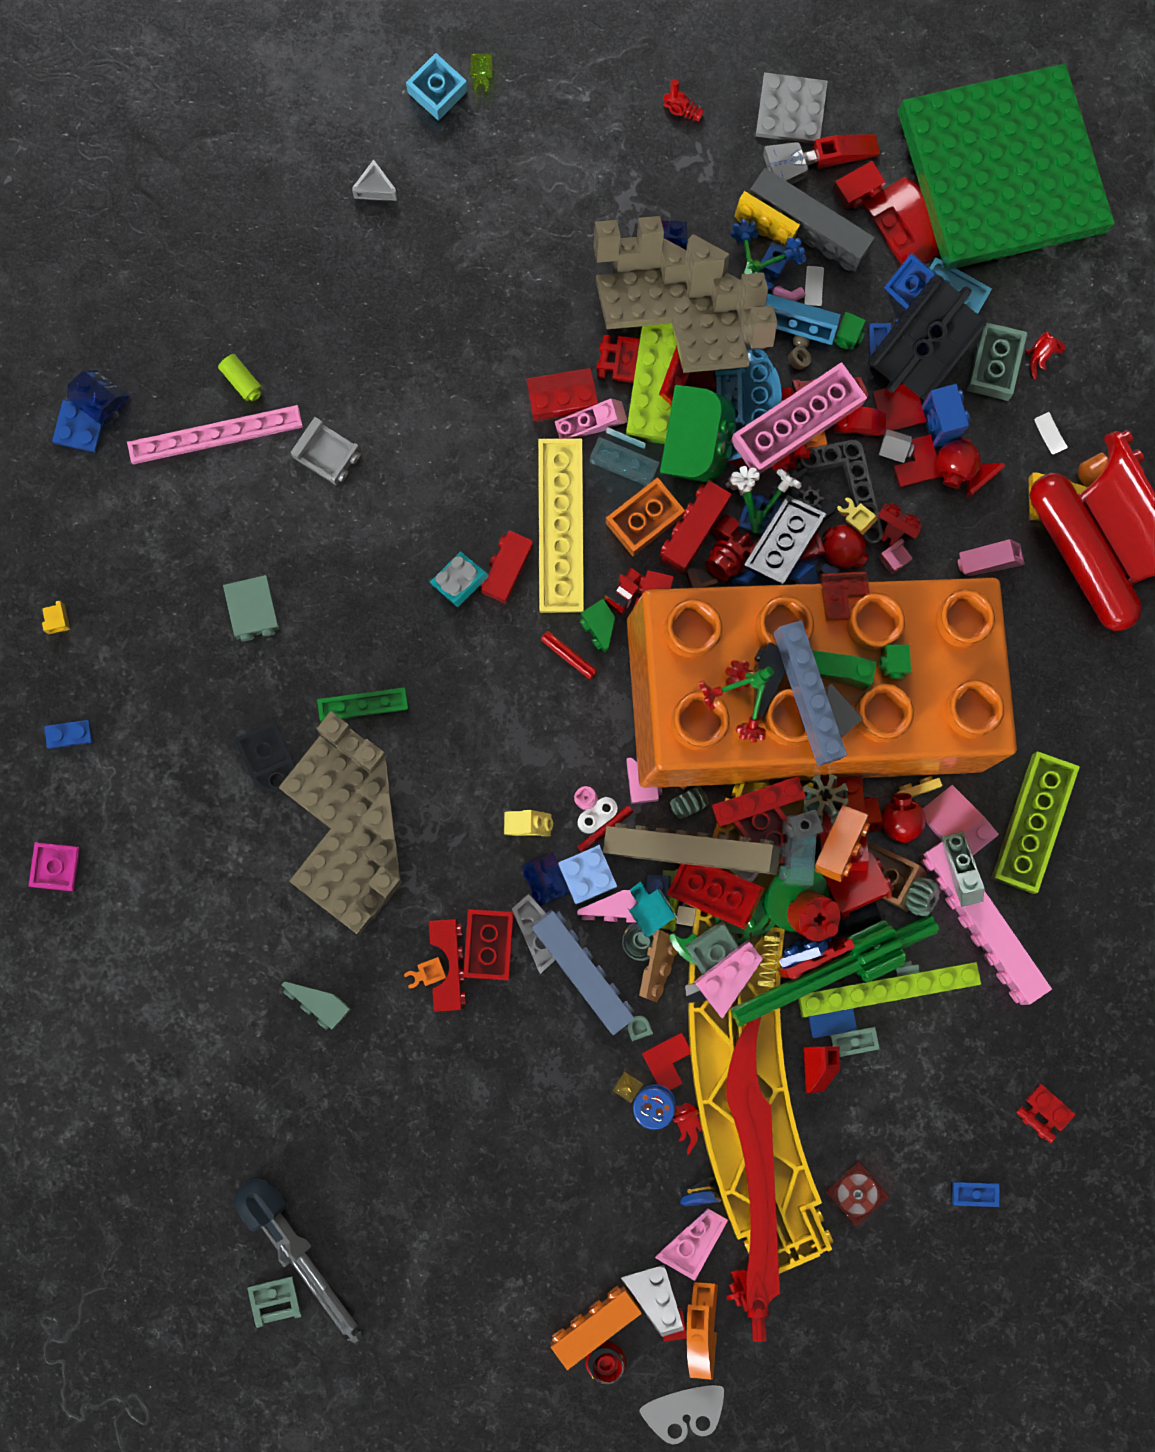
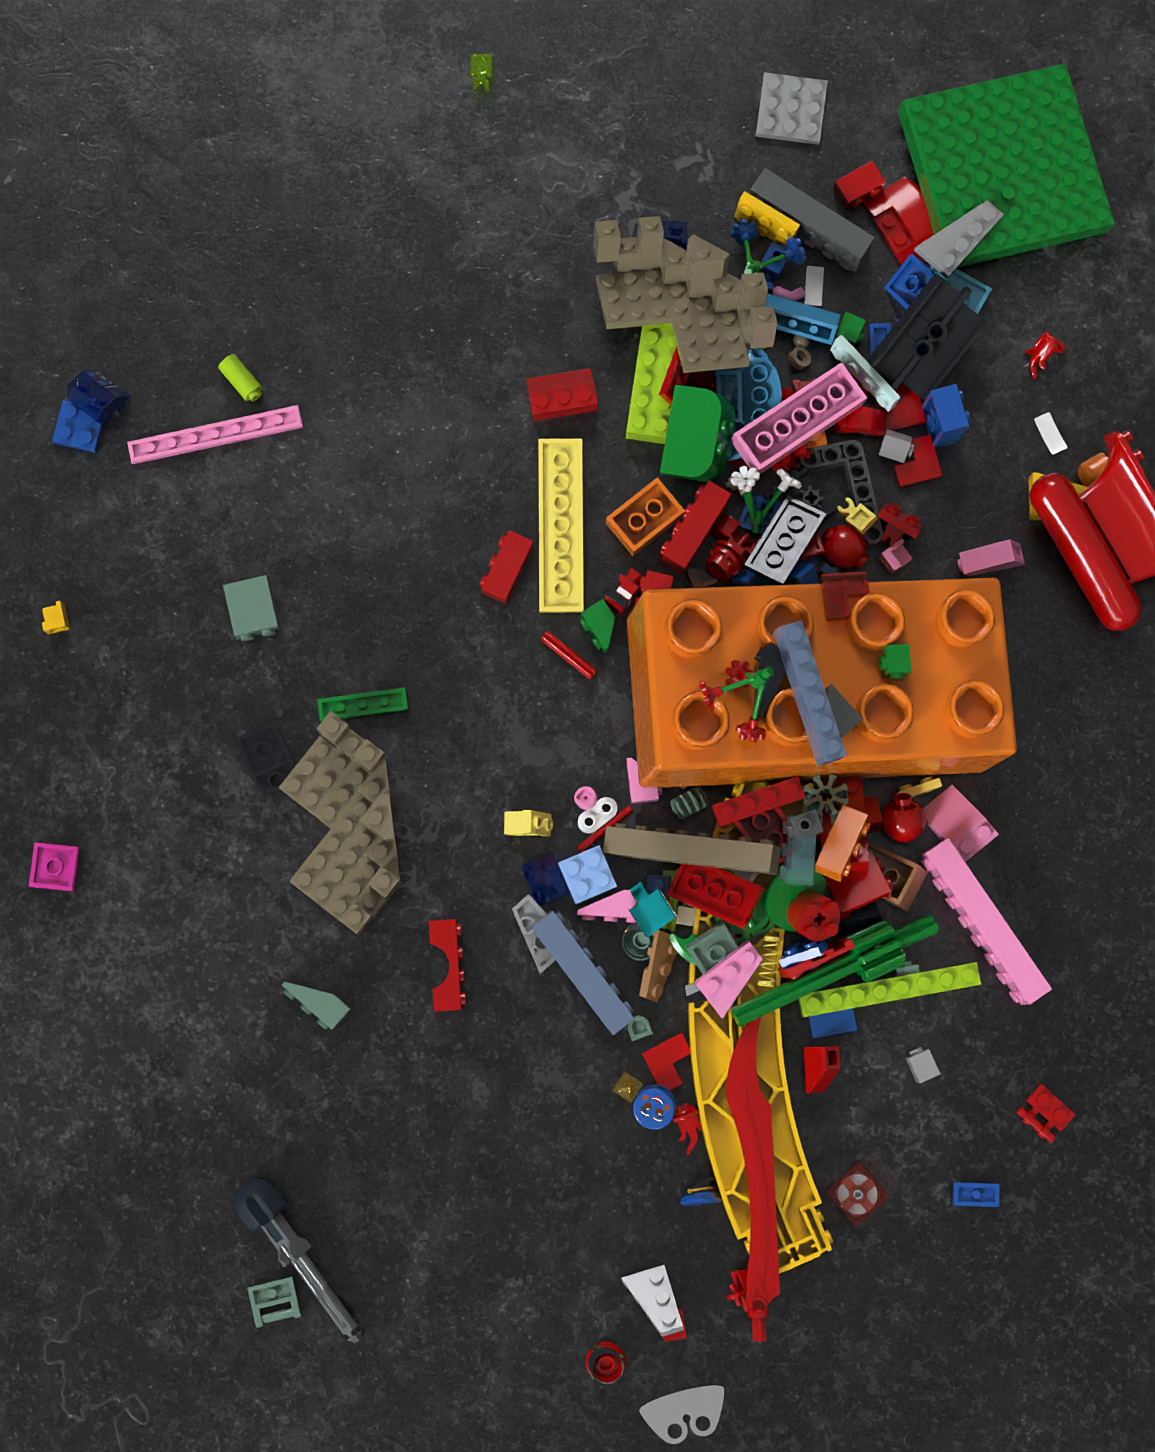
(68, 734): blue plate -> none
(325, 452): light grey panel -> none
(374, 185): light grey slope -> none
(429, 973): orange plate -> none
(437, 86): medium azure brick -> none
(459, 579): piece -> none
(488, 944): red brick -> none
(592, 420): bright pink slope -> none
(595, 1327): orange brick -> none
(624, 462): clear light blue brick -> none
(625, 358): red plate -> none
(626, 438): white sticker -> none
(679, 102): red piece -> none
(693, 1245): bright pink wing -> none
(700, 1331): orange slope -> none
(788, 161): light grey torso -> none
(845, 149): red slope -> none
(845, 669): green slope -> none
(856, 1041): sand green plate -> none
(864, 373): none -> light aqua plate
(922, 1065): none -> light grey brick
(923, 896): sand green gear -> none
(956, 241): none -> light grey wing
(958, 462): red brick -> none
(963, 869): sand green slope -> none
(984, 475): red slope -> none
(996, 361): sand green brick -> none
(1035, 822): lime brick -> none

